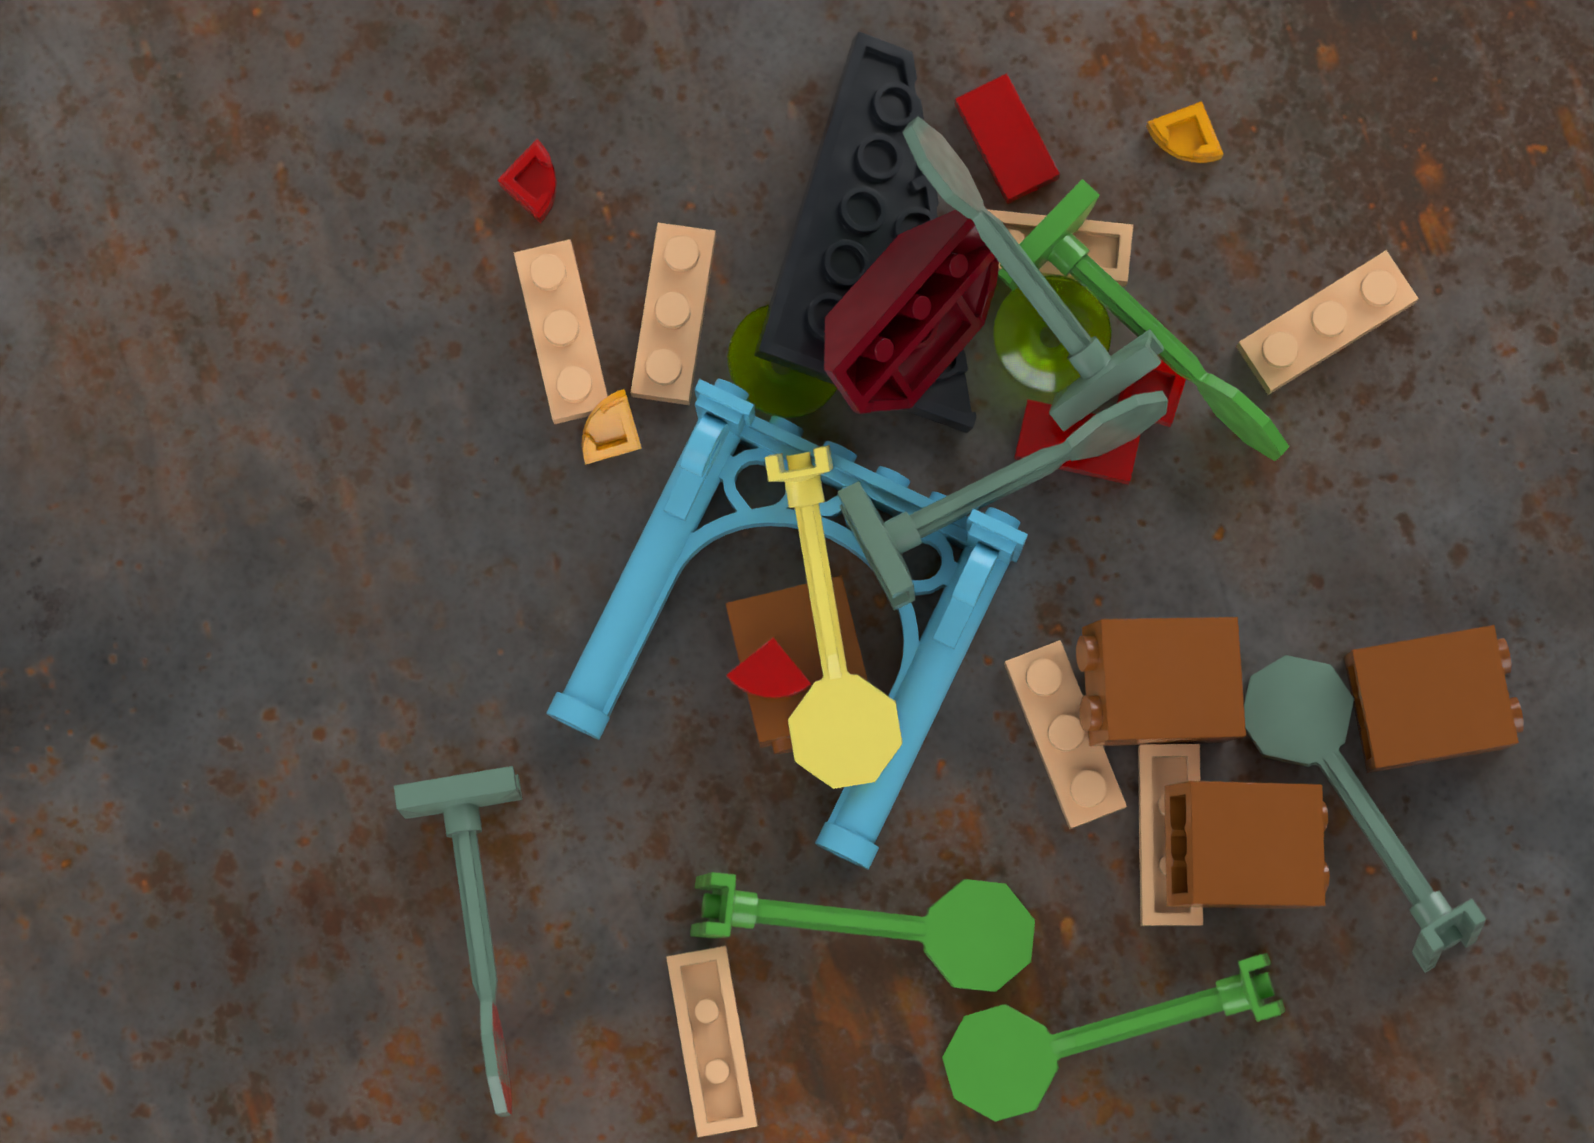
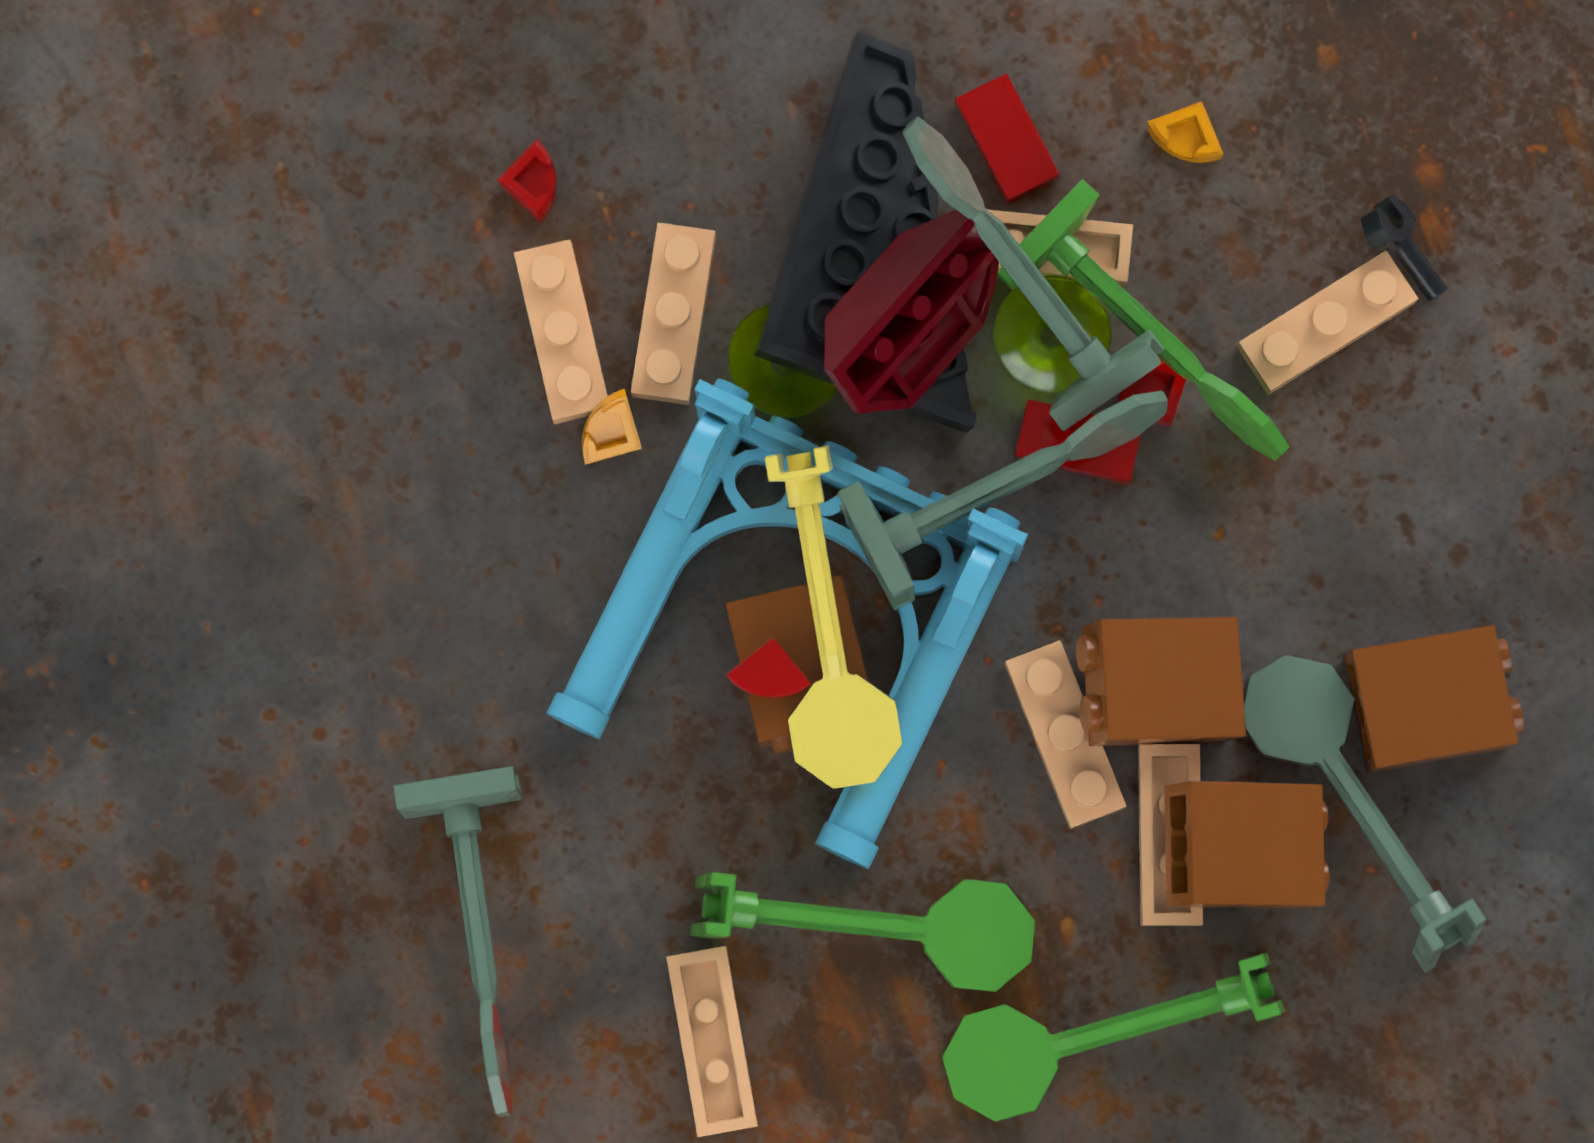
(1390, 228): none -> black bar

